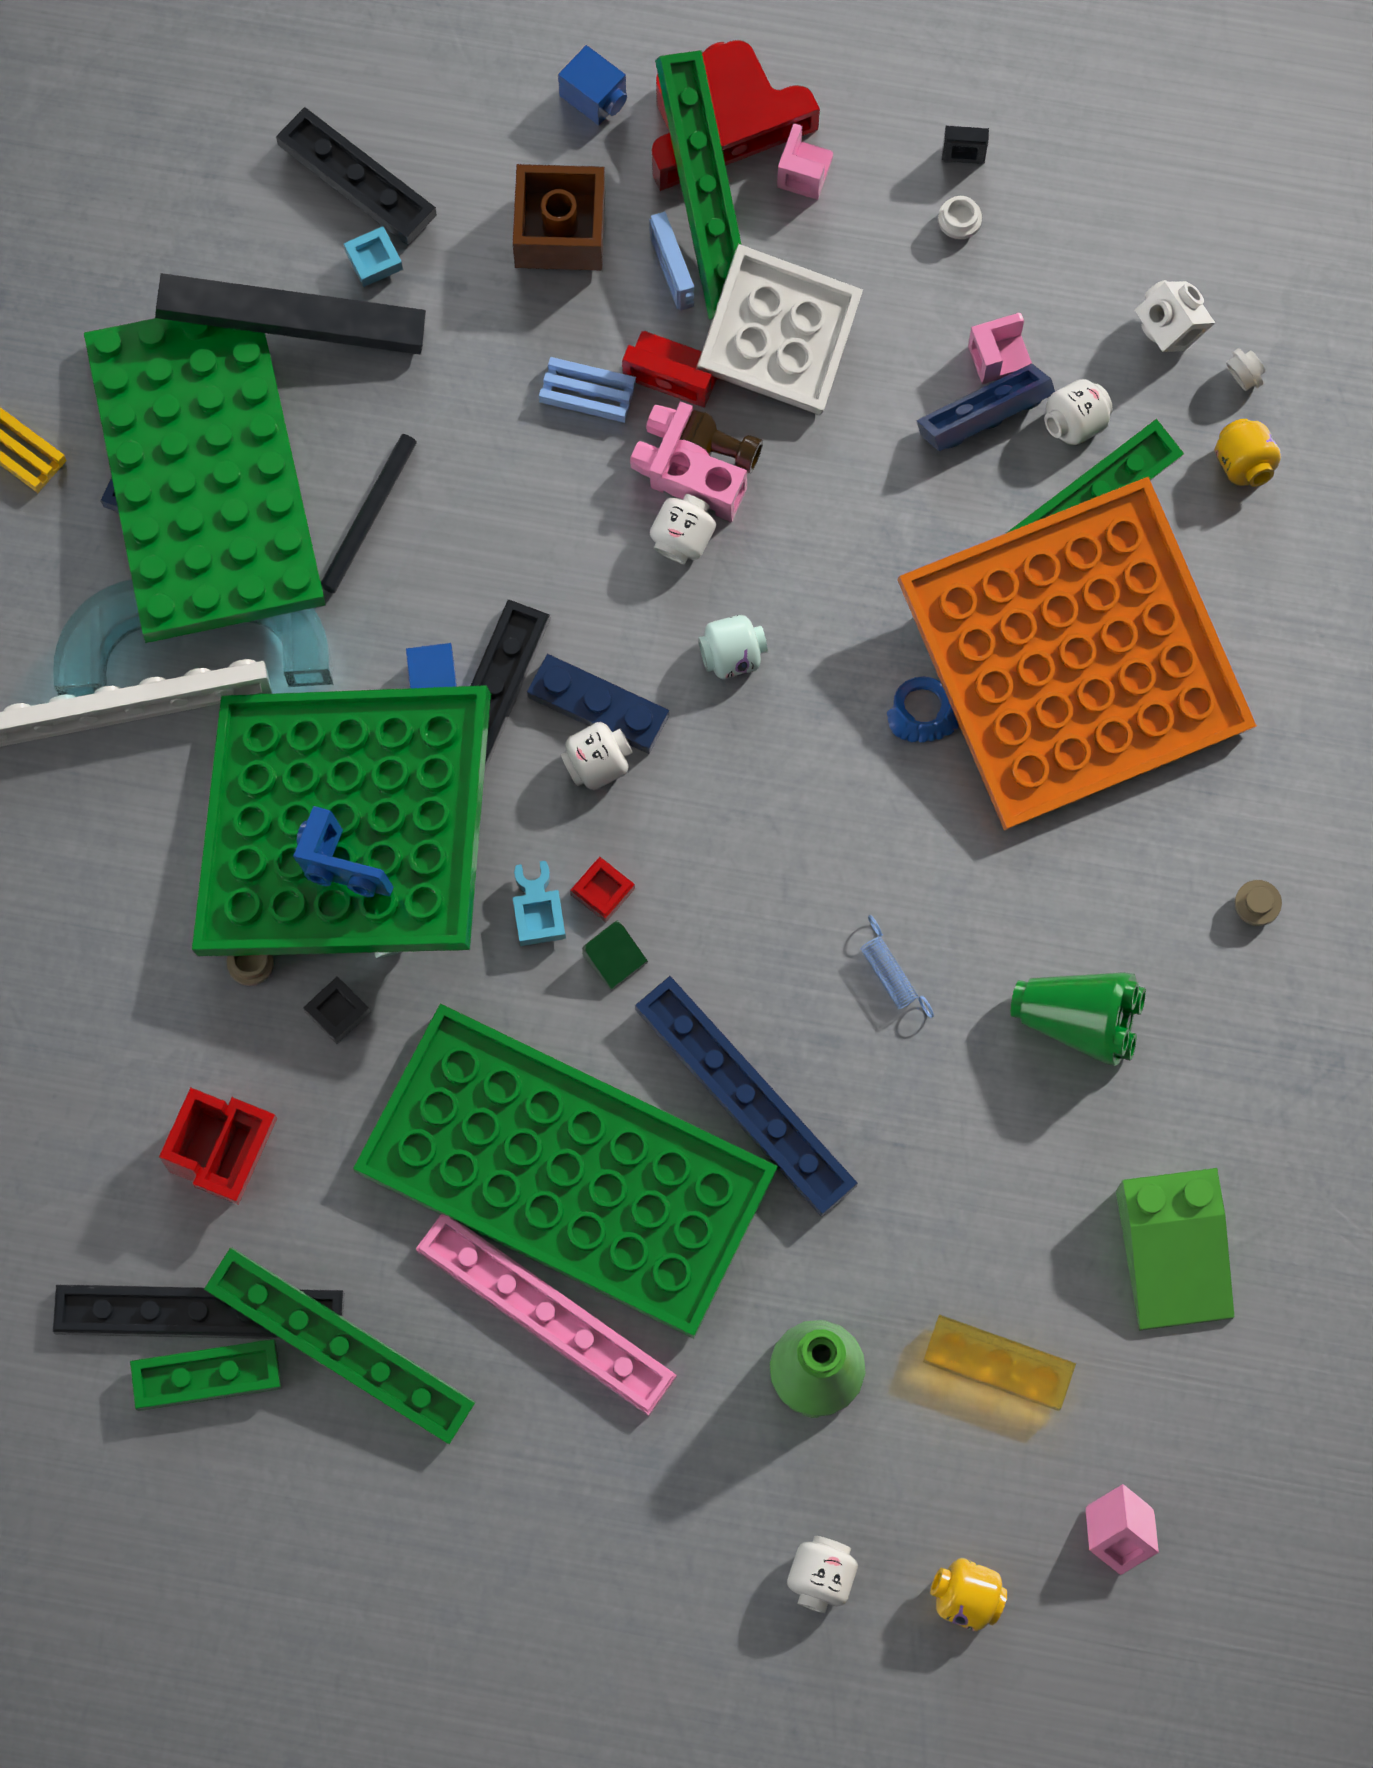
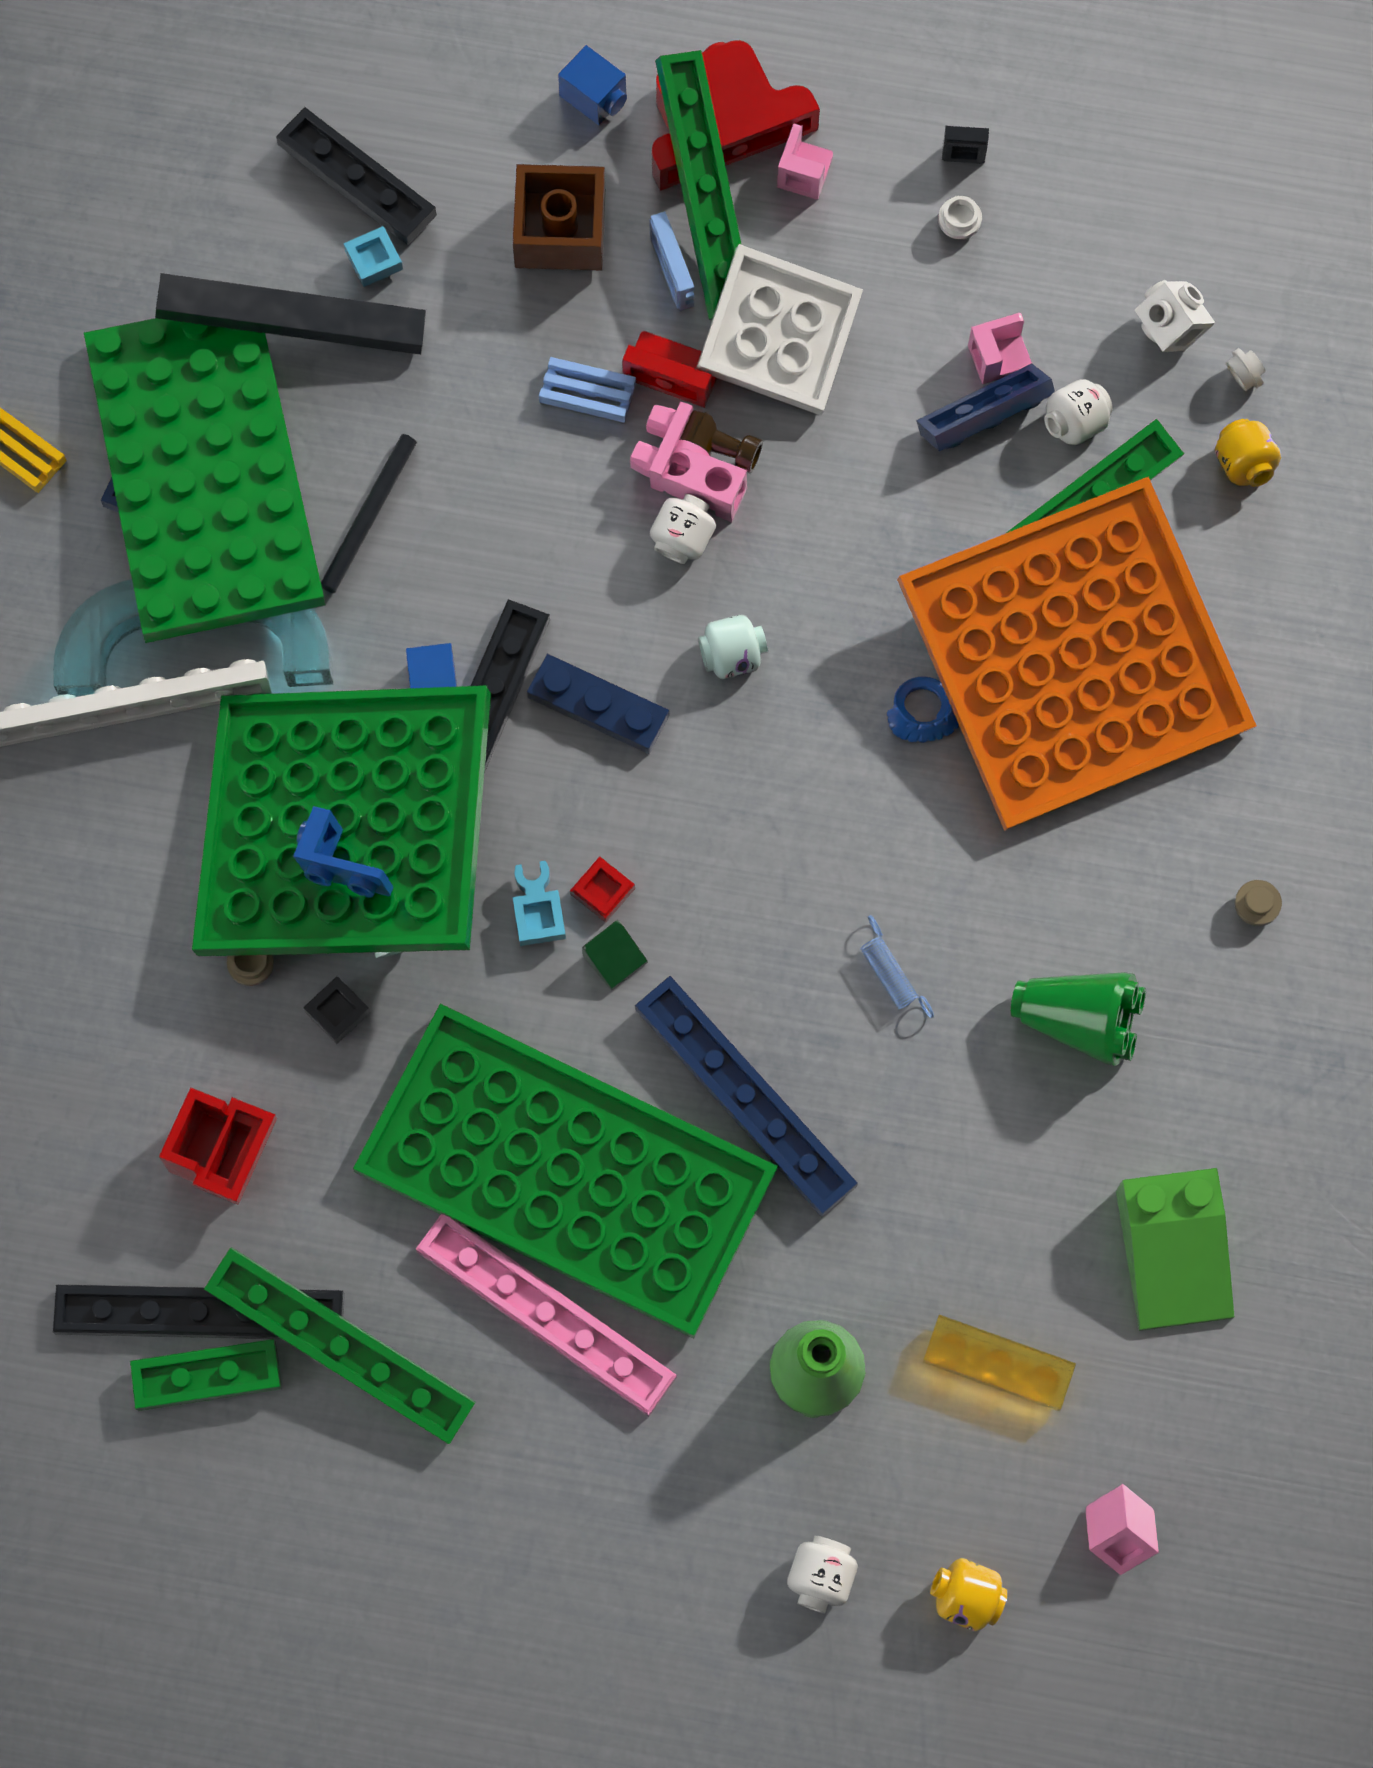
(596, 756): white head -> none

